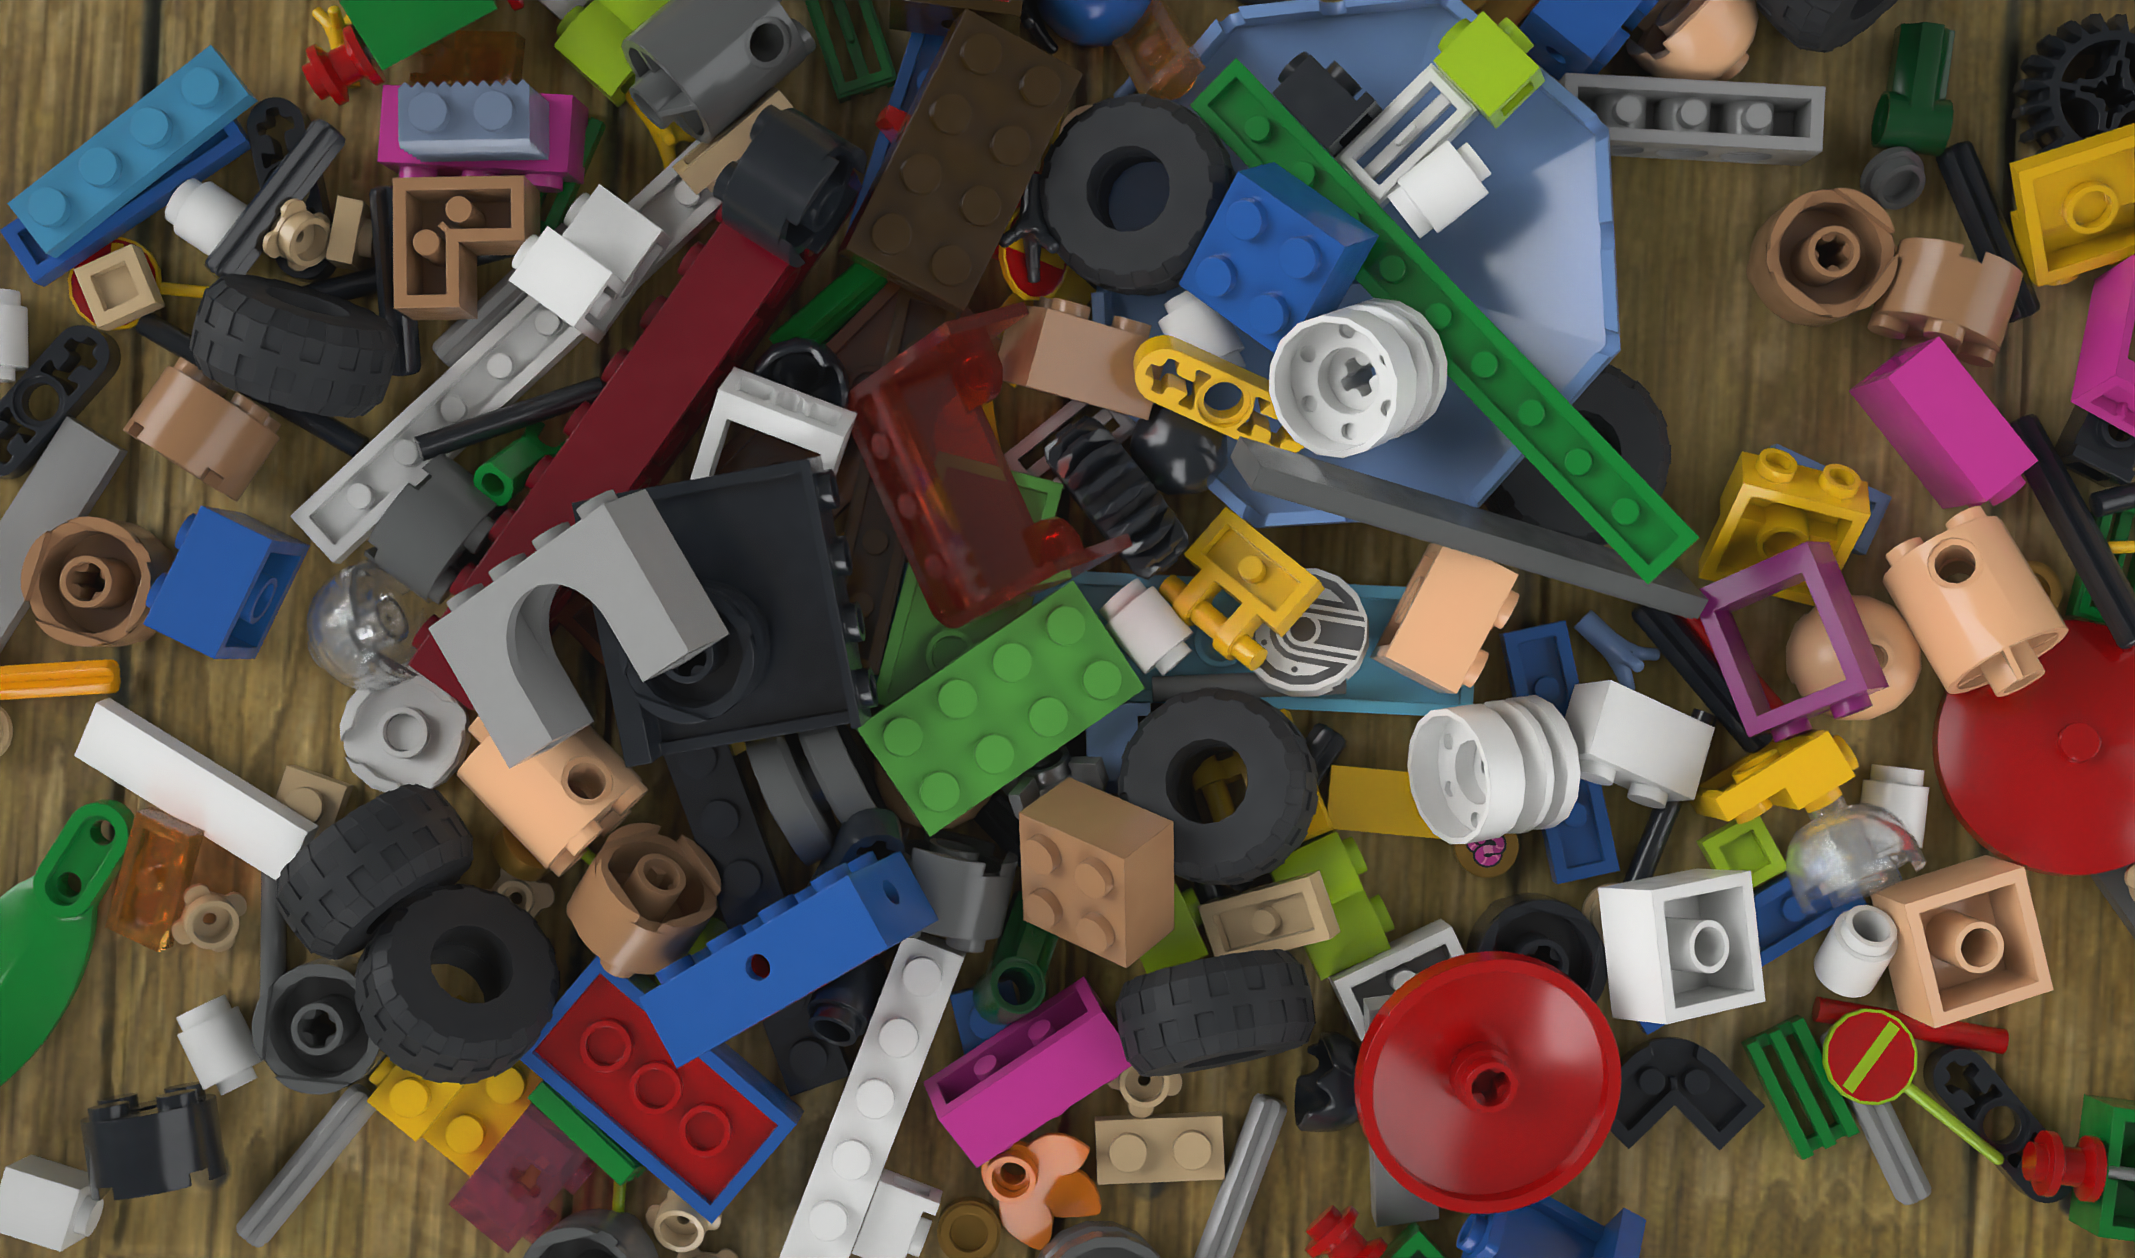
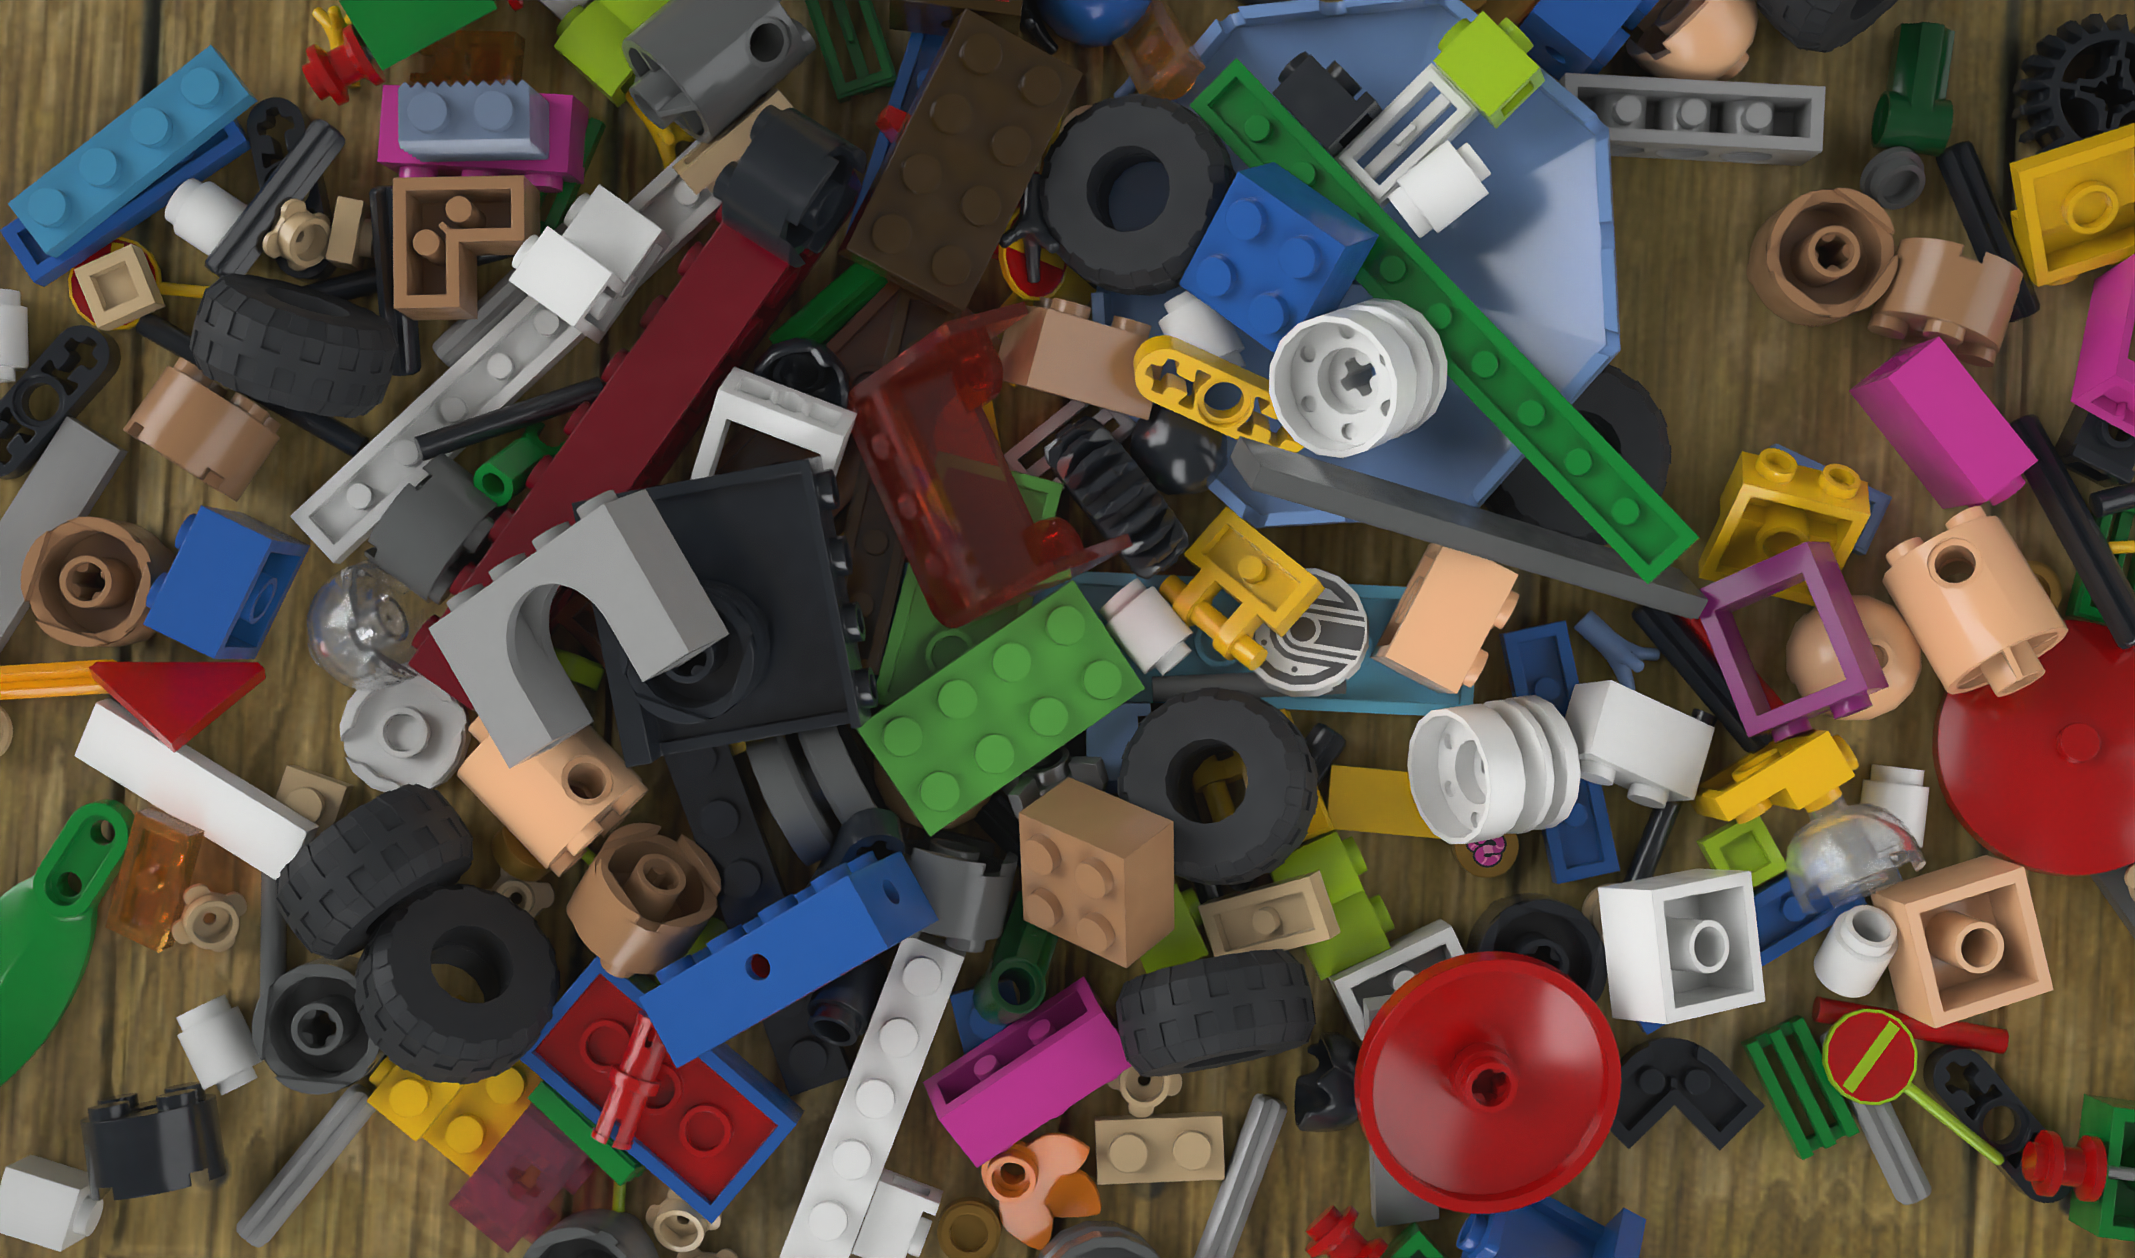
(177, 697): none -> red tile
(580, 669): none -> lime tile
(632, 1085): none -> red pin

